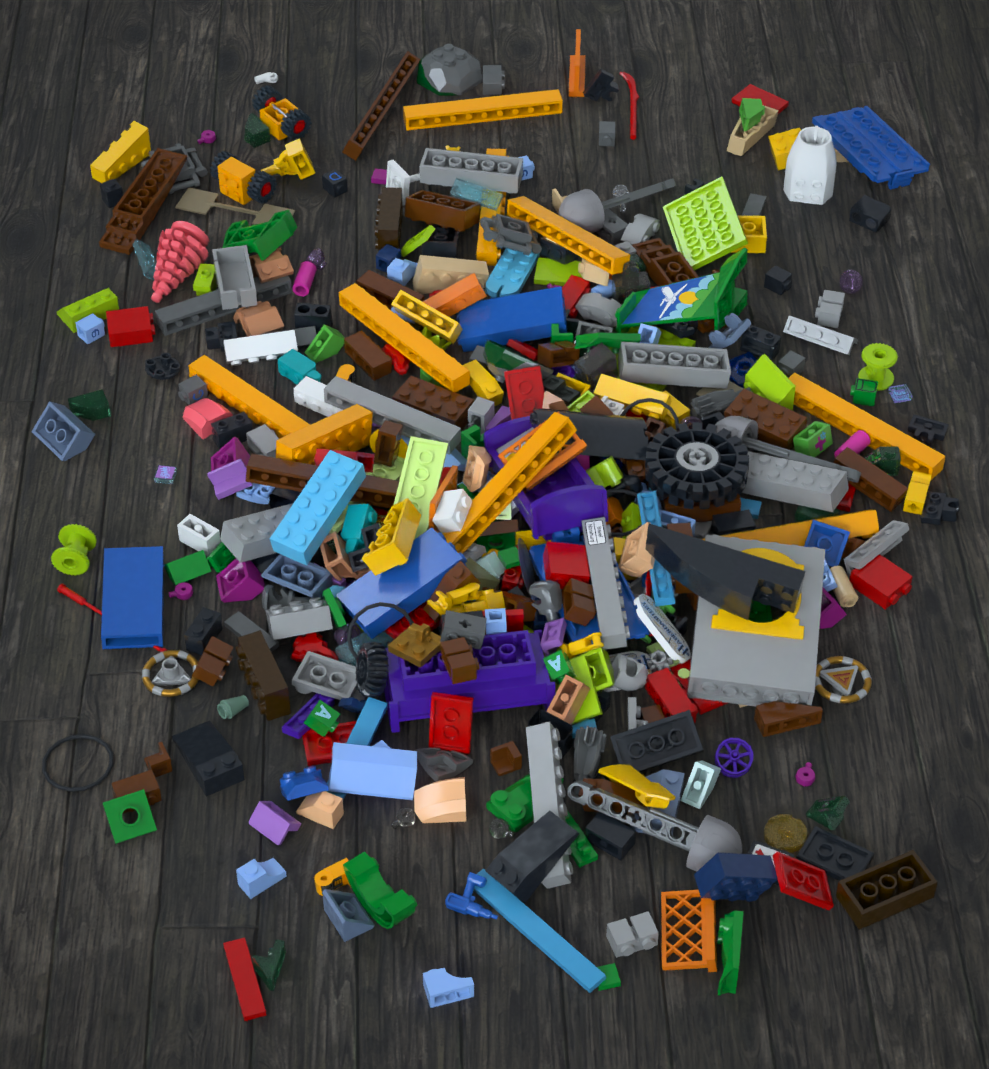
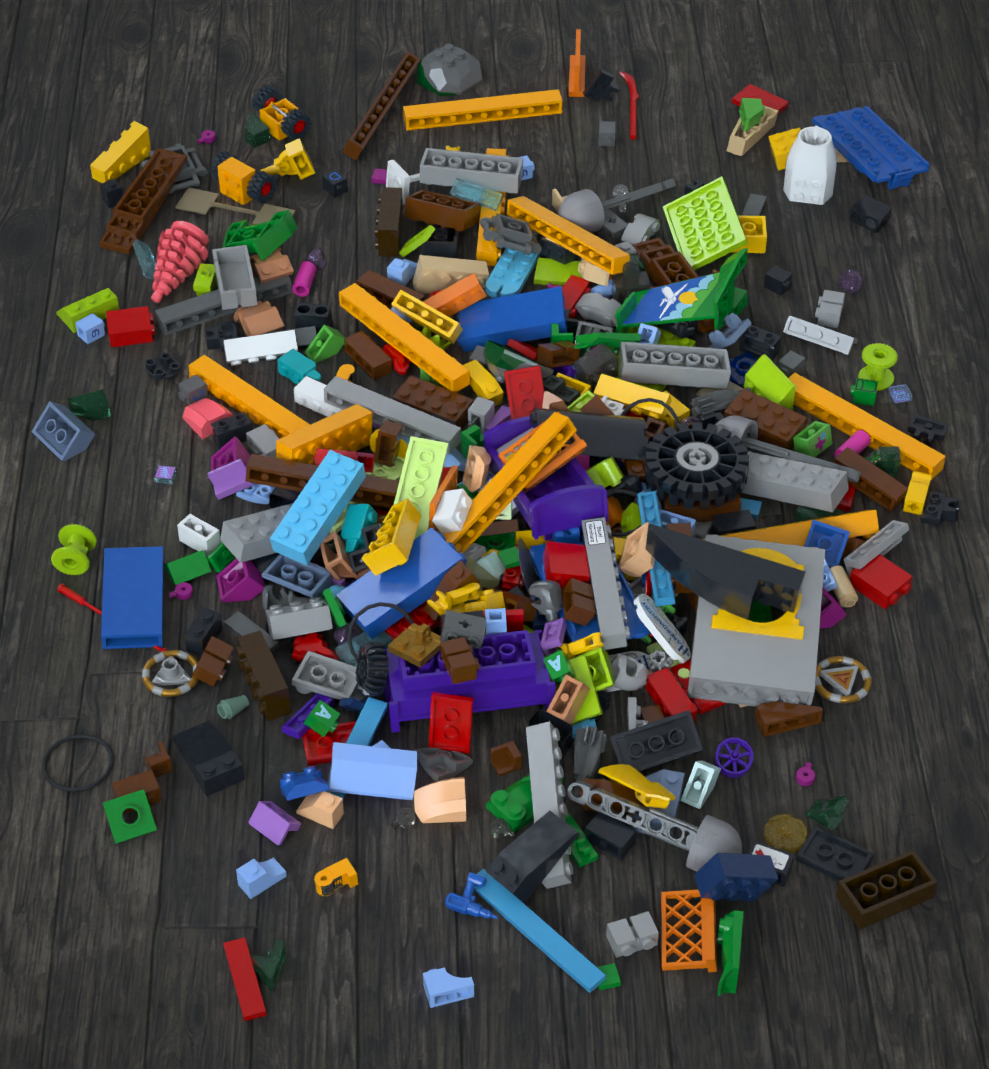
(266, 77): white arm -> none
(346, 913): sand blue slope -> none
(375, 895): green brick -> none
(386, 256): dark blue brick -> none
(493, 80): dark grey brick -> none
(802, 881): red tile -> none

